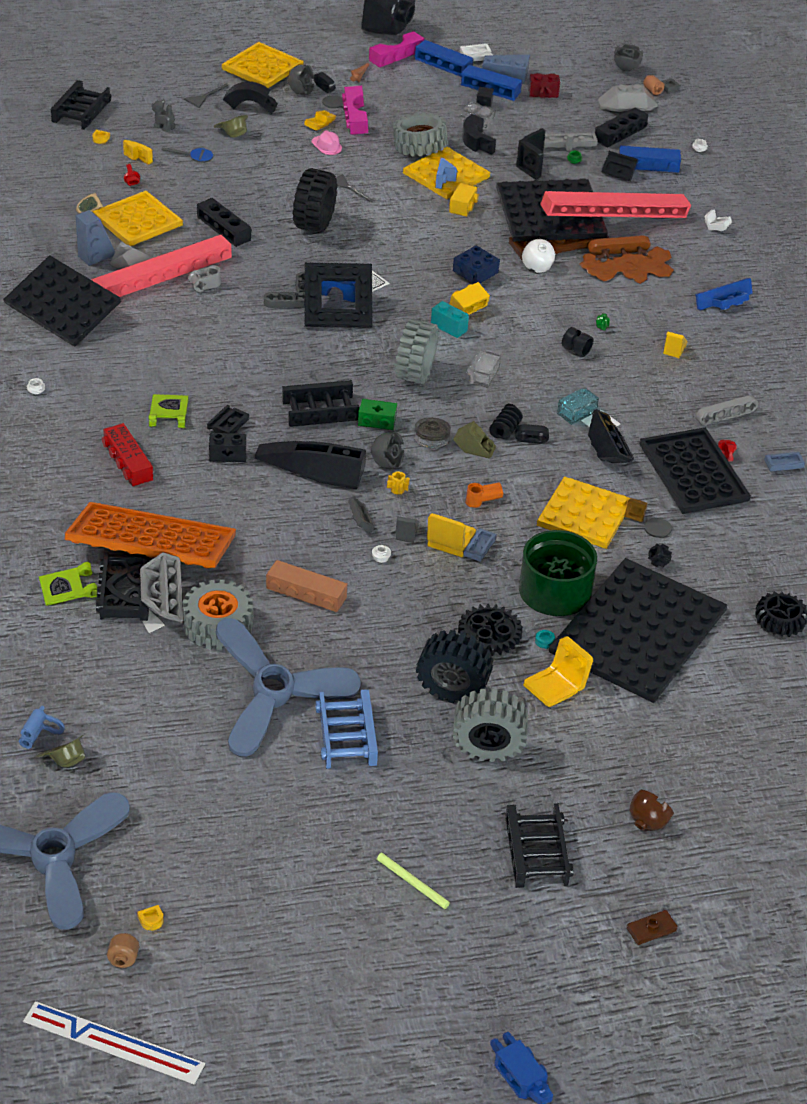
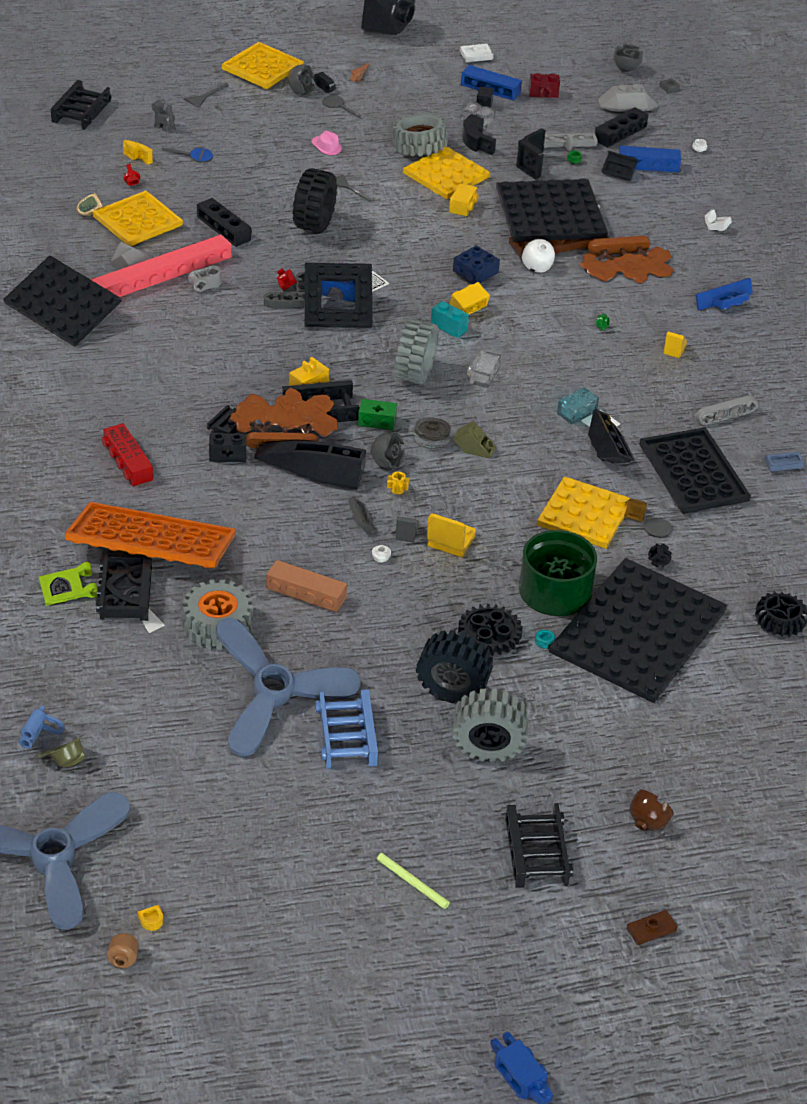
(36, 386): white plate -> none
(92, 239): sand blue wedge -> none
(100, 136): yellow tile -> none
(114, 1042): white sticker -> none
(162, 586): light grey wedge -> none
(168, 407): lime flag -> none
(235, 126): olive piece -> none
(250, 92): black arch -> none
(286, 279): none -> red tile
(288, 413): none -> dark orange plant
(309, 373): none -> yellow brick
(321, 120): yellow slope -> none
(352, 101): dark pink arch -> none
(386, 54): dark pink arch -> none
(442, 57): blue brick -> none
(445, 172): medium blue slope -> none
(477, 493): orange piece -> none
(480, 544): sand blue plate -> none
(506, 422): black piece -> none
(509, 65): sand blue wedge -> none
(532, 433): black beam -> none
(564, 676): yellow piece -> none
(578, 341): black wheel -> none
(615, 204): coral brick -> none
(653, 84): nougat brick -> none
(728, 448): red piece -> none

